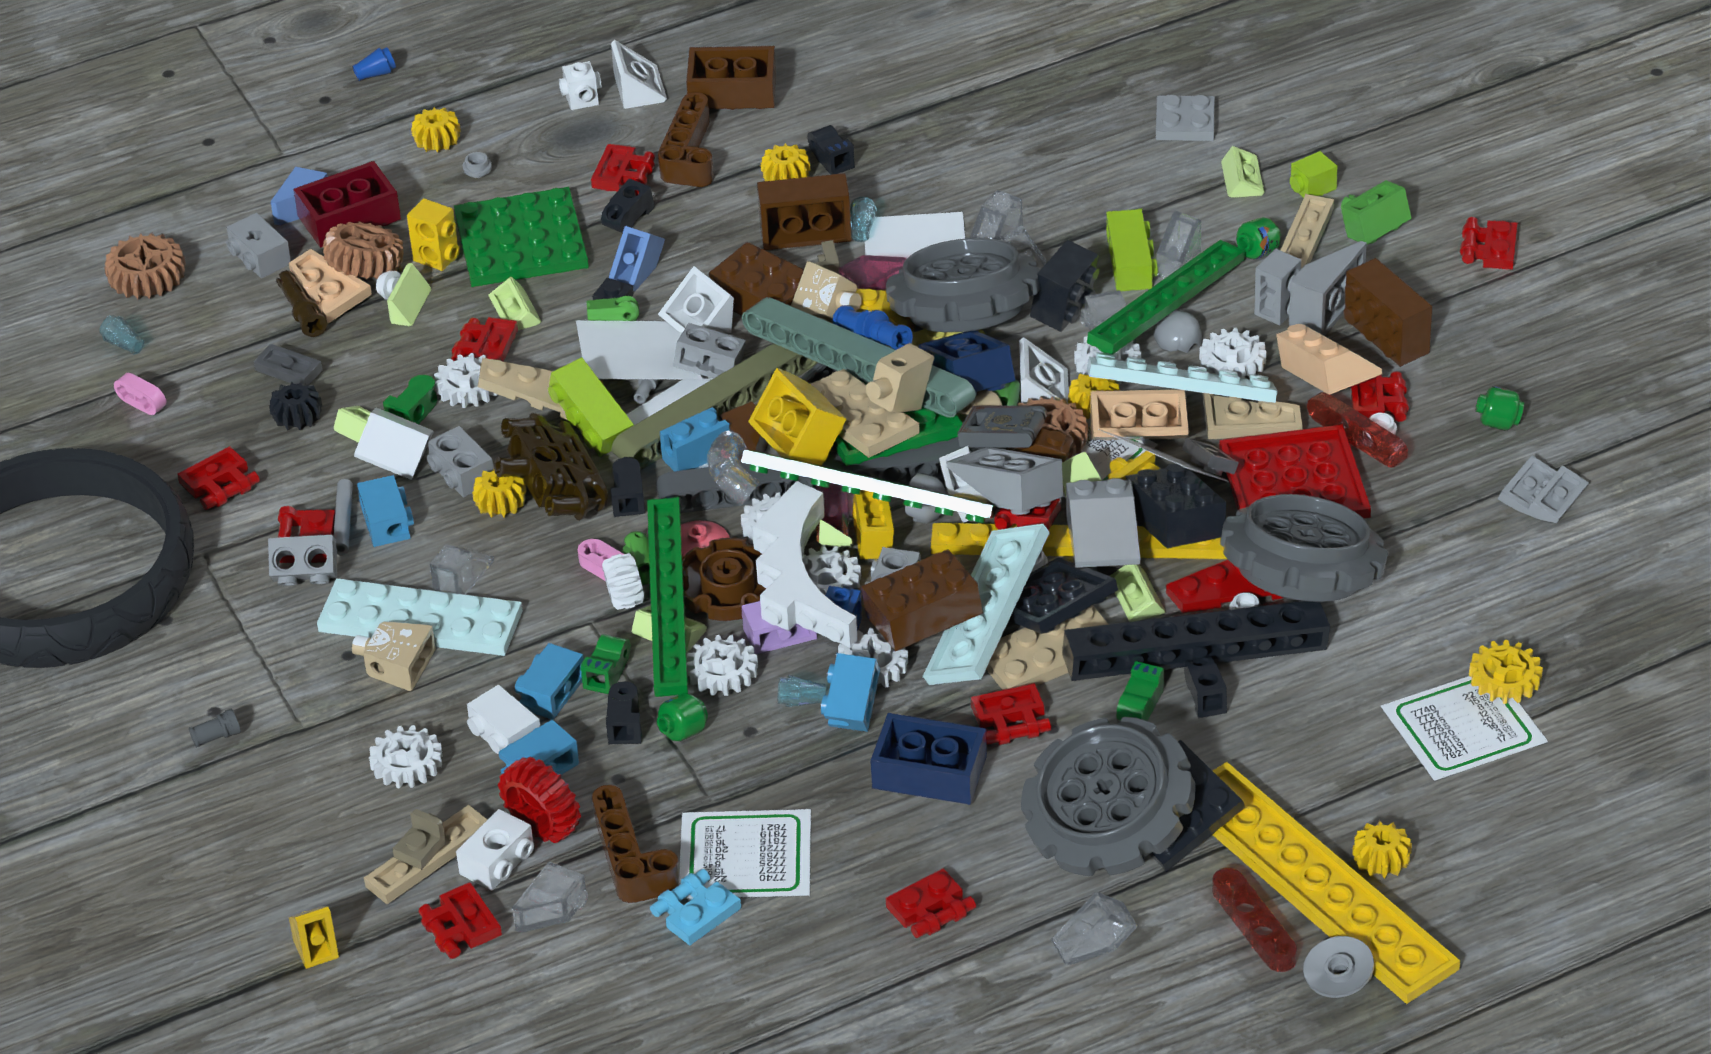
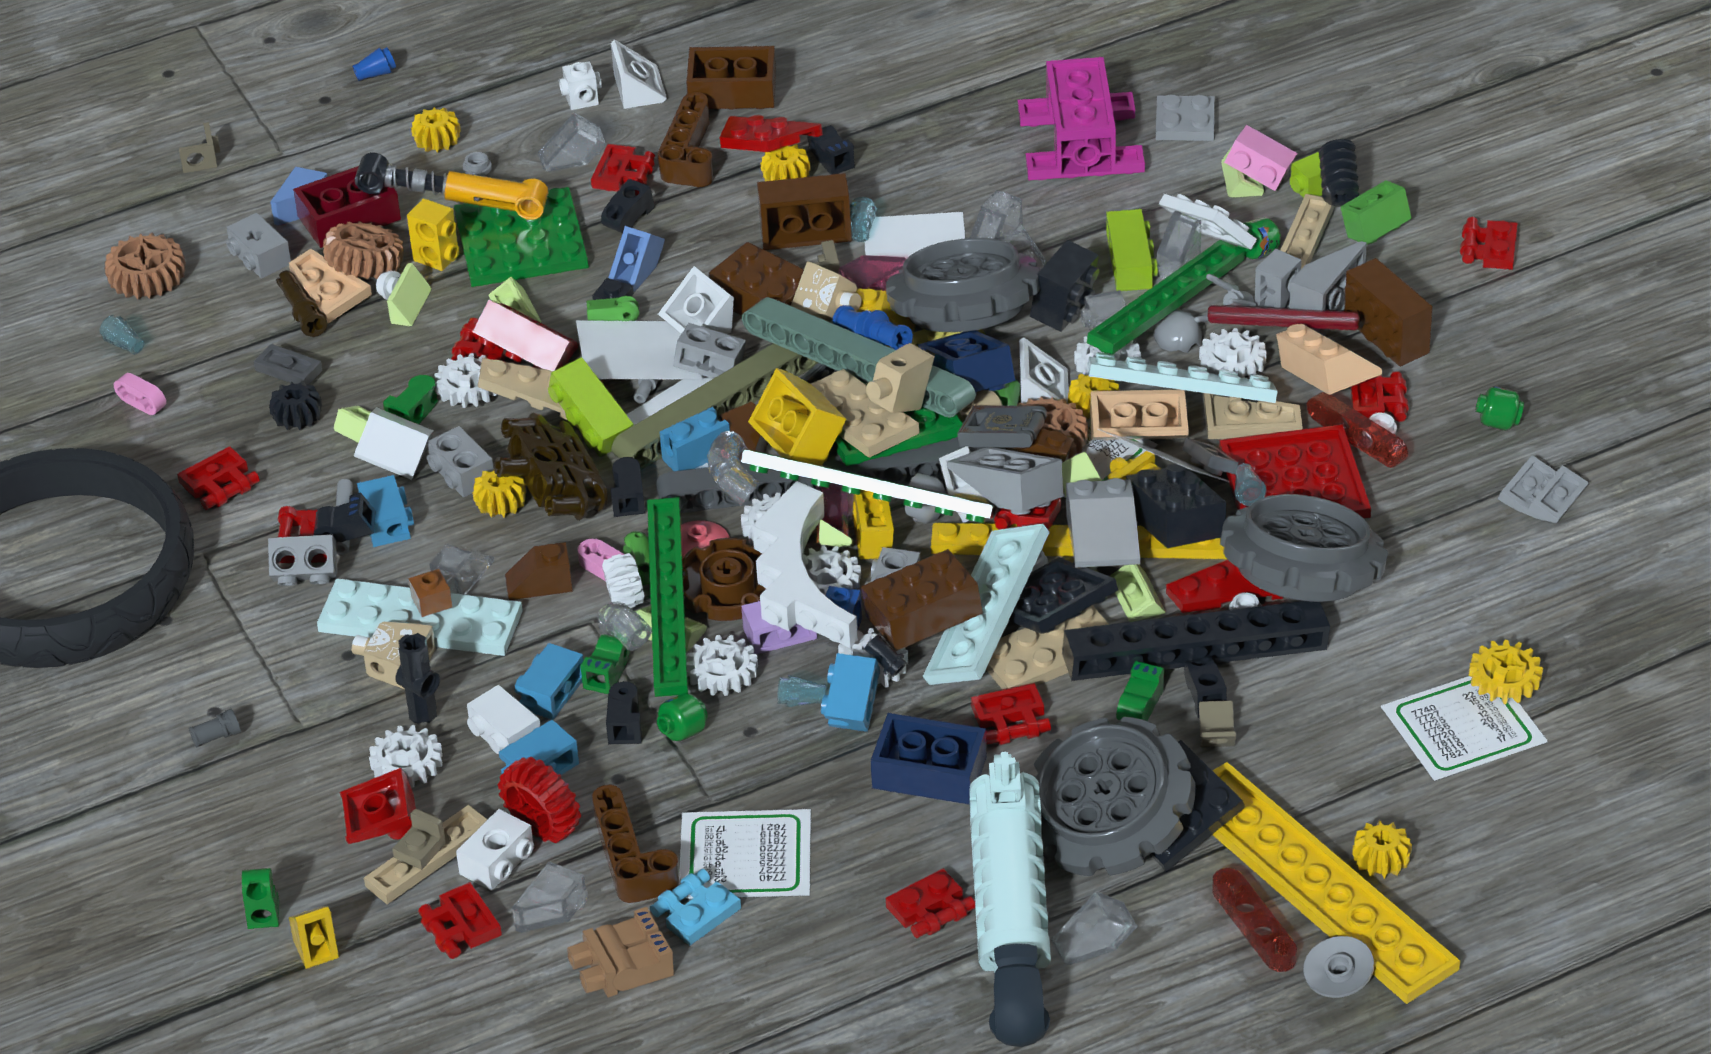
(207, 150): none -> dark tan bracket
(260, 894): none -> green leg
(346, 520): none -> black leg
(378, 807): none -> red slope
(417, 678): none -> black piece
(430, 592): none -> dark orange plate
(523, 337): none -> slope
(525, 198): none -> piece
(540, 573): none -> reddish brown slope
(572, 144): none -> clear slope
(622, 955): none -> medium nougat hips
(625, 624): none -> clear cylinder
(763, 134): none -> red wing
(885, 656): none -> black pin
(1010, 898): none -> light aqua piece
(1083, 123): none -> dark pink piece
(1213, 220): none -> white plate
(1216, 724): none -> dark tan bracket
(1232, 298): none -> light grey plant
(1248, 485): none -> clear light blue cone
(1260, 157): none -> bright pink brick
(1283, 317): none -> dark red axle
(1338, 172): none -> black piece

